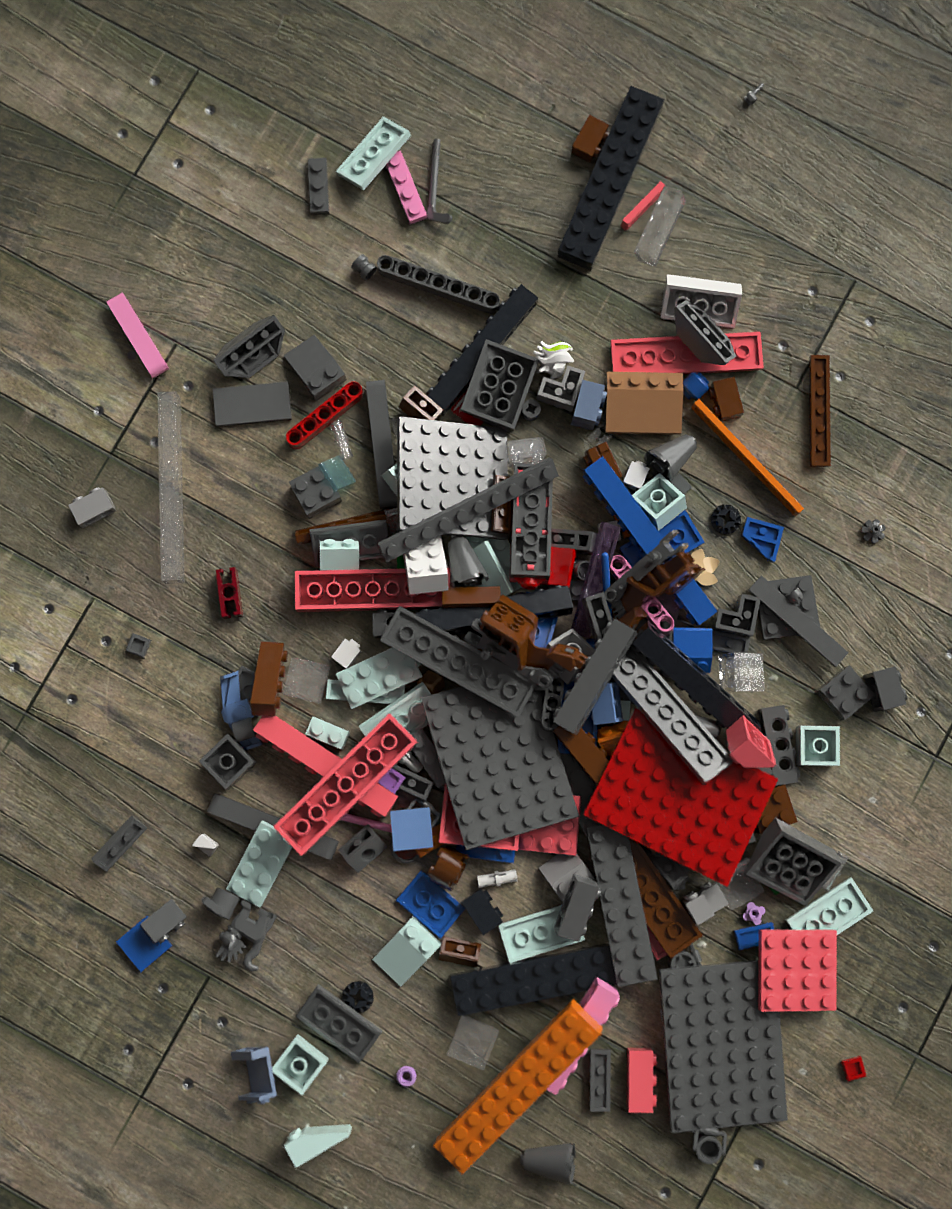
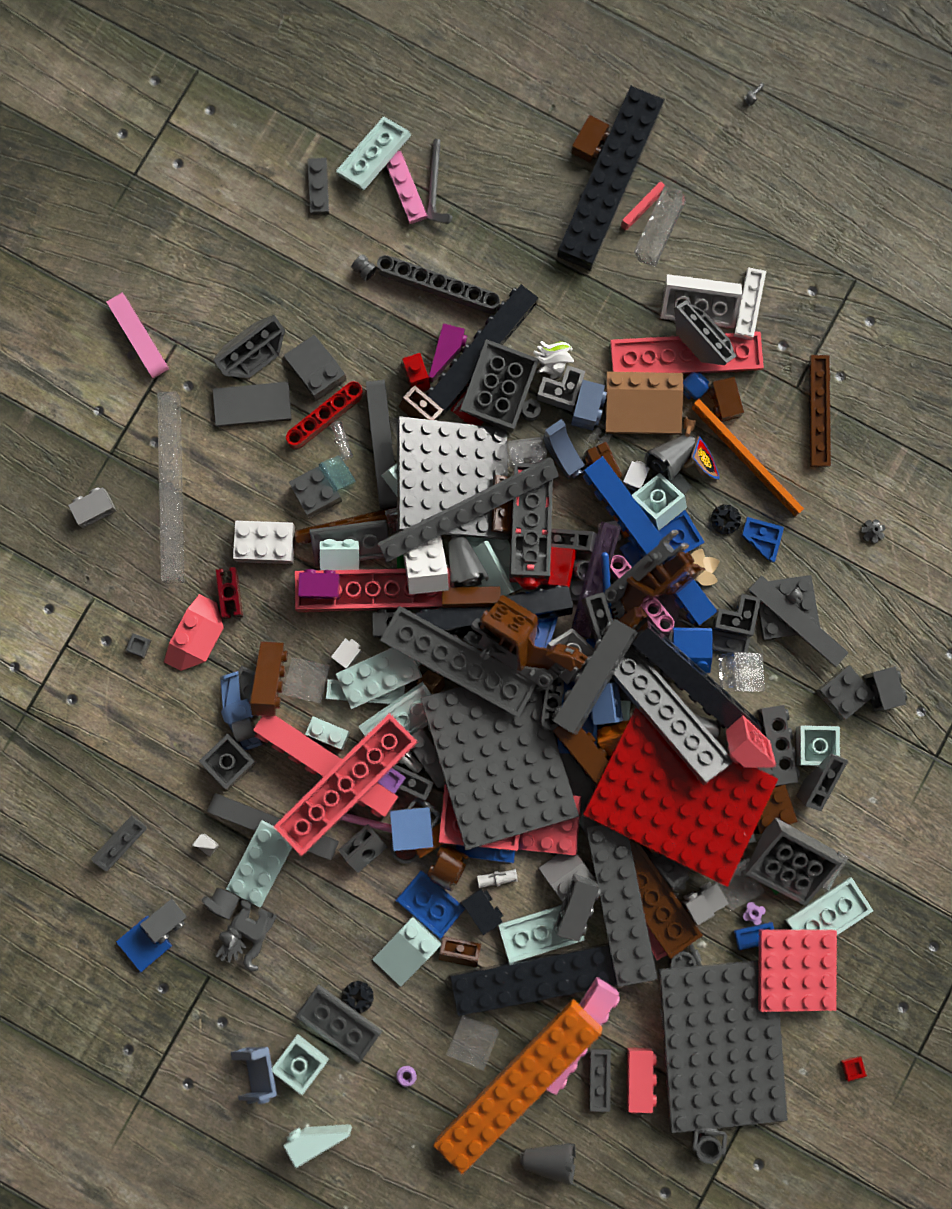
(195, 635): none -> coral wedge
(264, 542): none -> white brick
(319, 585): none -> magenta brick
(416, 372): none -> red torso
(448, 347): none -> magenta slope
(562, 450): none -> sand blue arch
(689, 426): none -> medium nougat hand
(703, 460): none -> shield
(750, 303): none -> white tile
(821, 782): none -> dark grey slope

